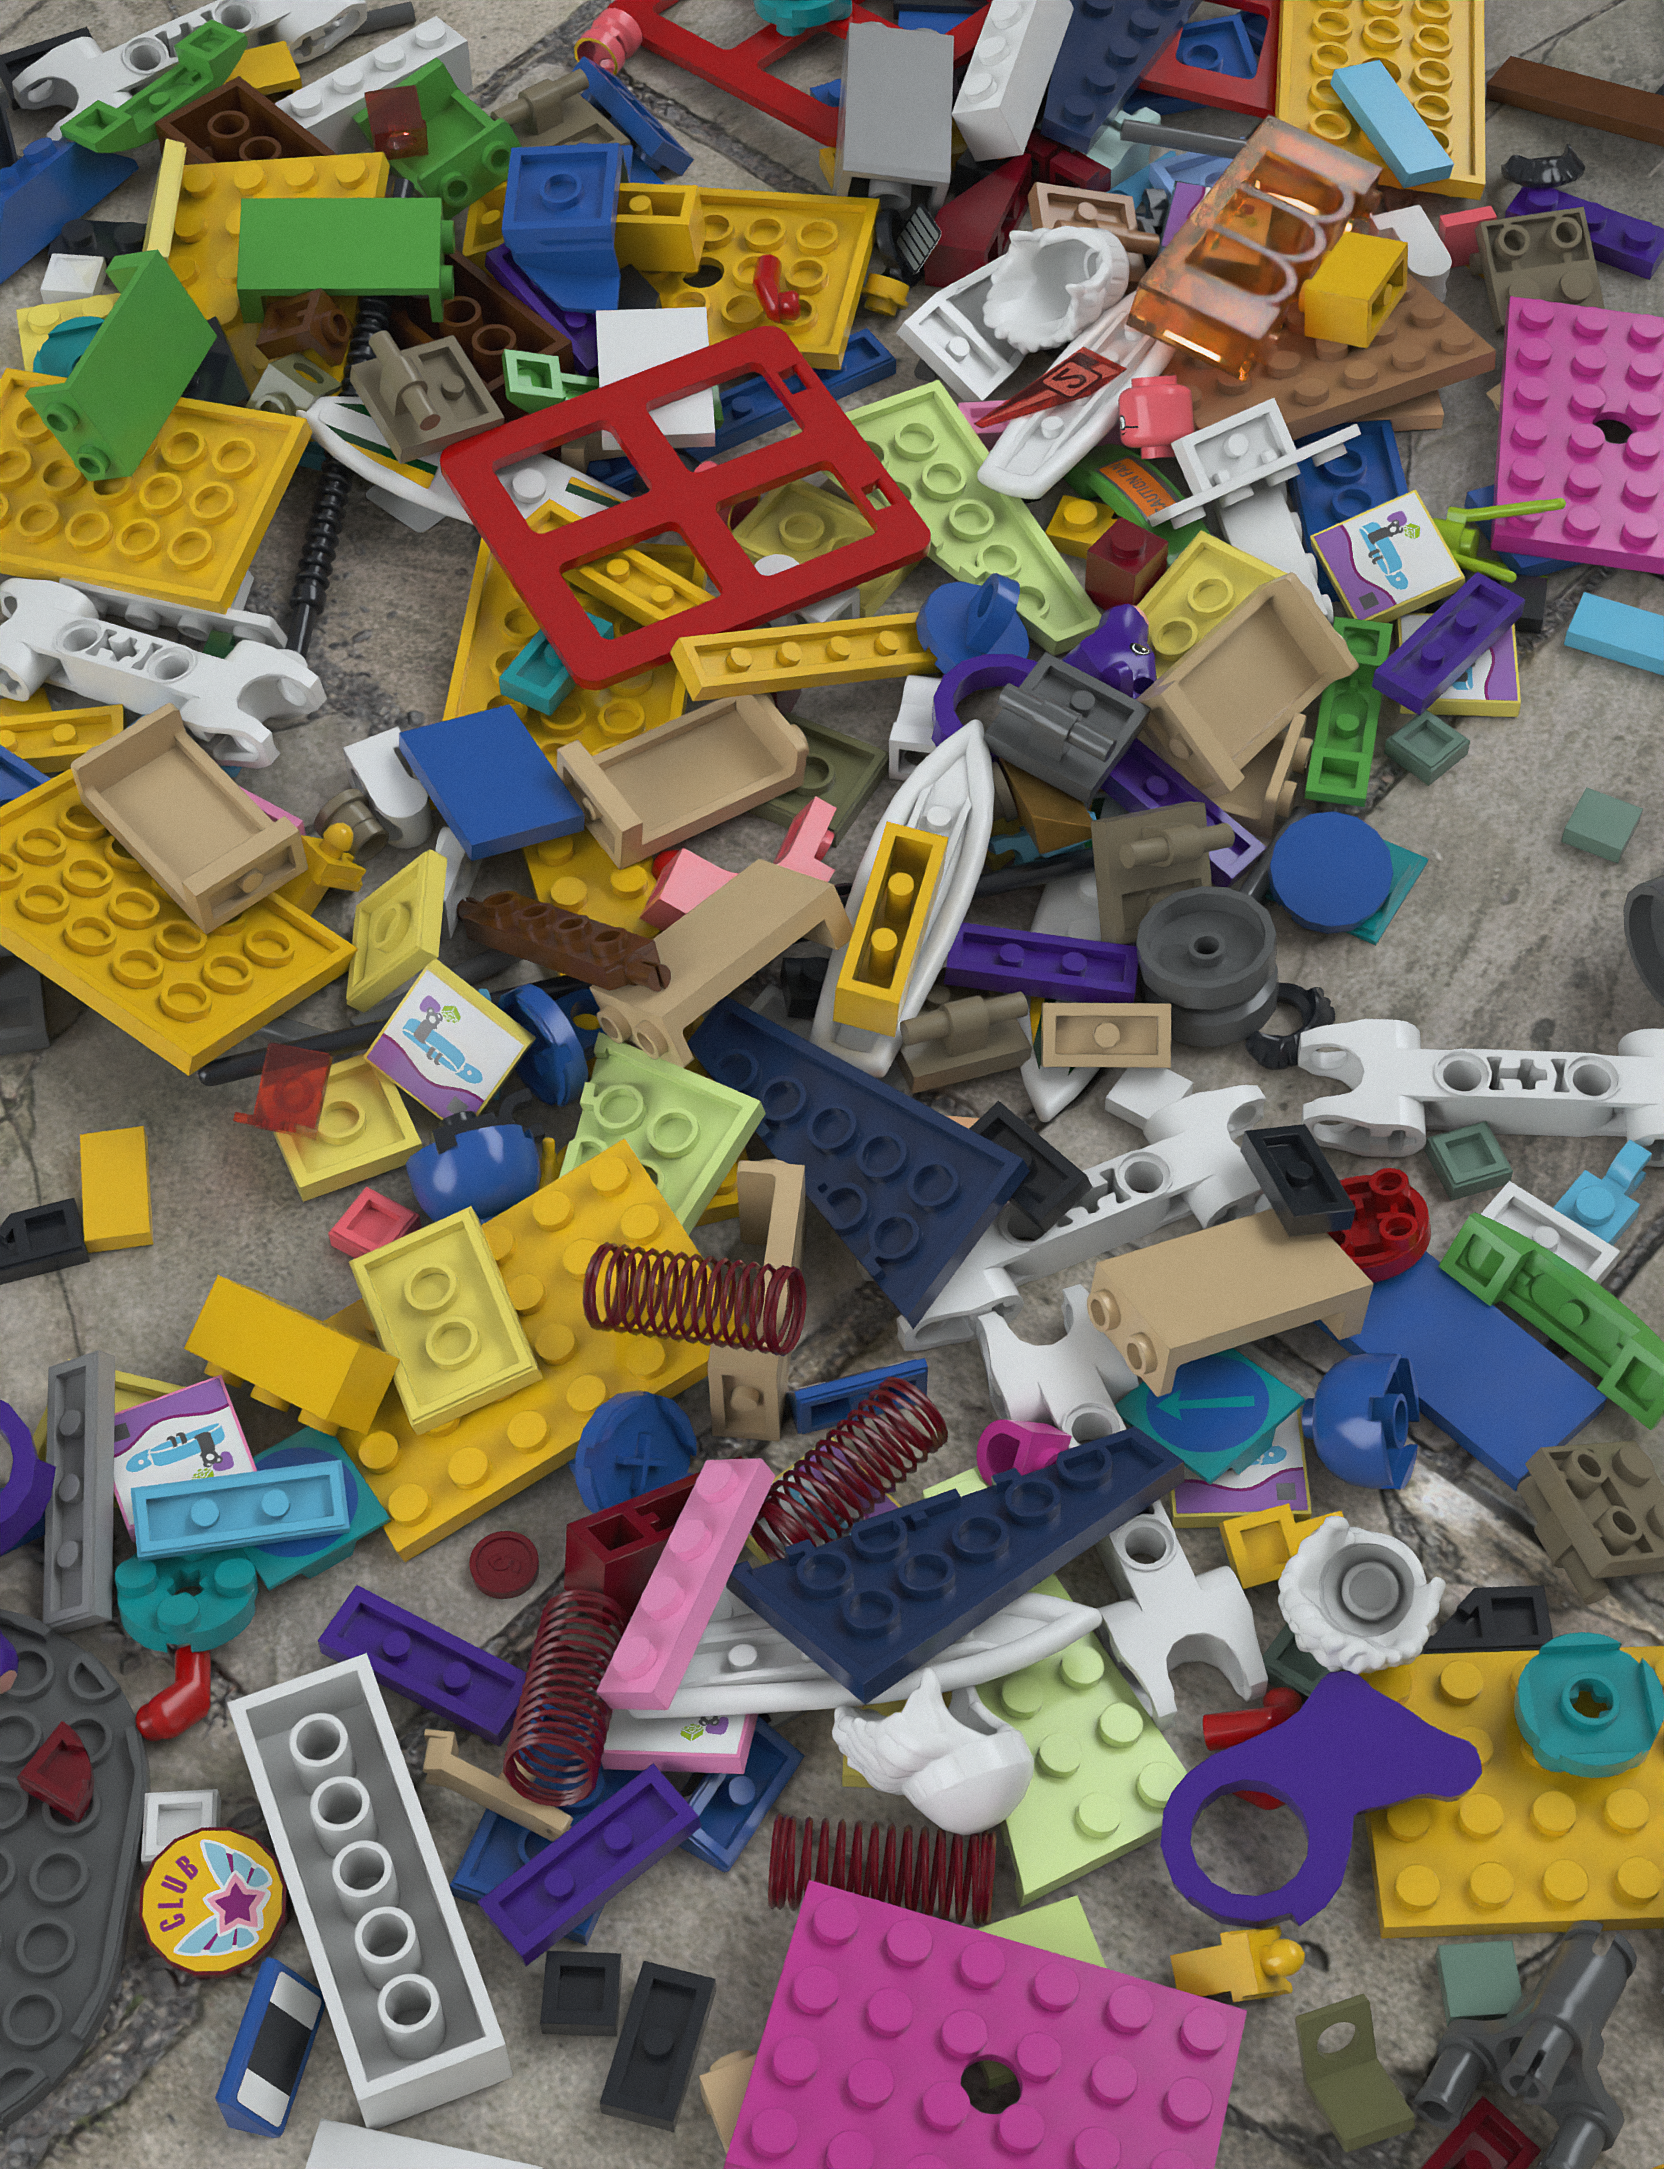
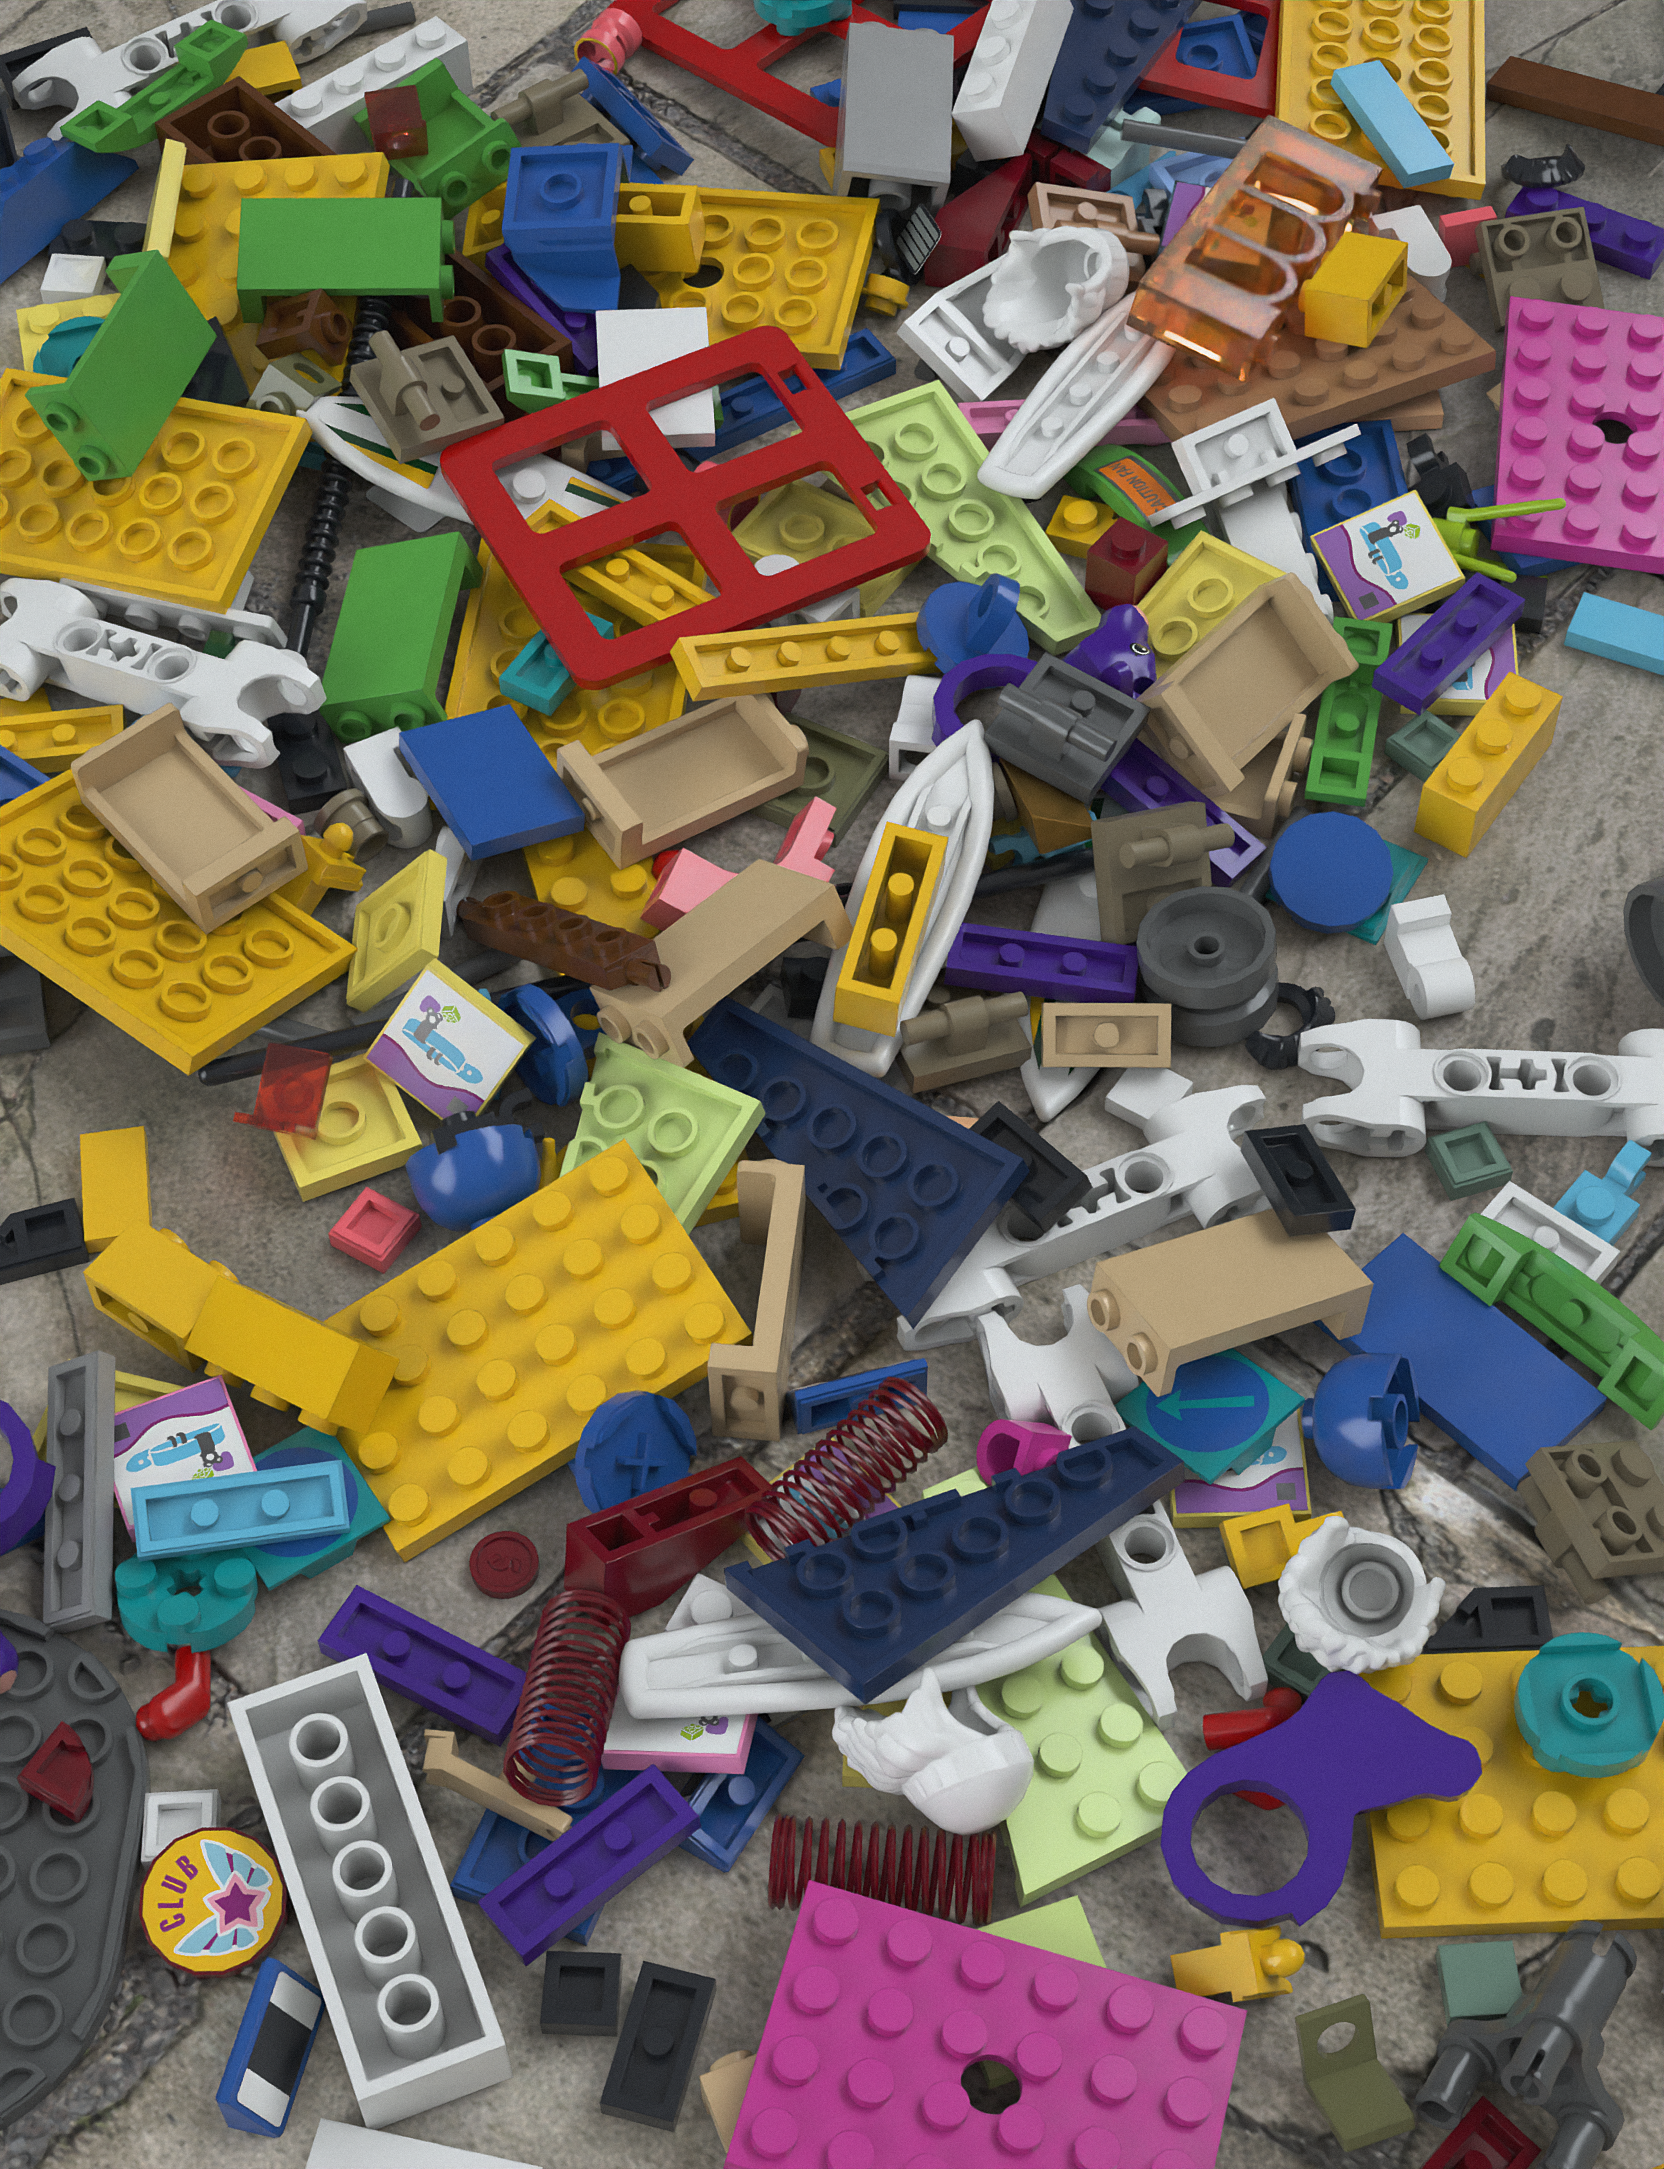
(154, 1287): none -> yellow brick
(306, 760): none -> black plate
(395, 635): none -> bright green panel
(447, 1319): light yellow tile -> none
(620, 1305): dark red piece -> none
(686, 1585): bright pink plate -> none
(766, 284): red arm -> none
(1068, 381): clear red sticker -> none
(1155, 415): coral head -> none
(1388, 1225): red tile -> none
(1429, 958): none -> white leg
(1440, 482): none -> black plate
(1487, 764): none -> yellow brick
(1602, 825): sand green tile -> none

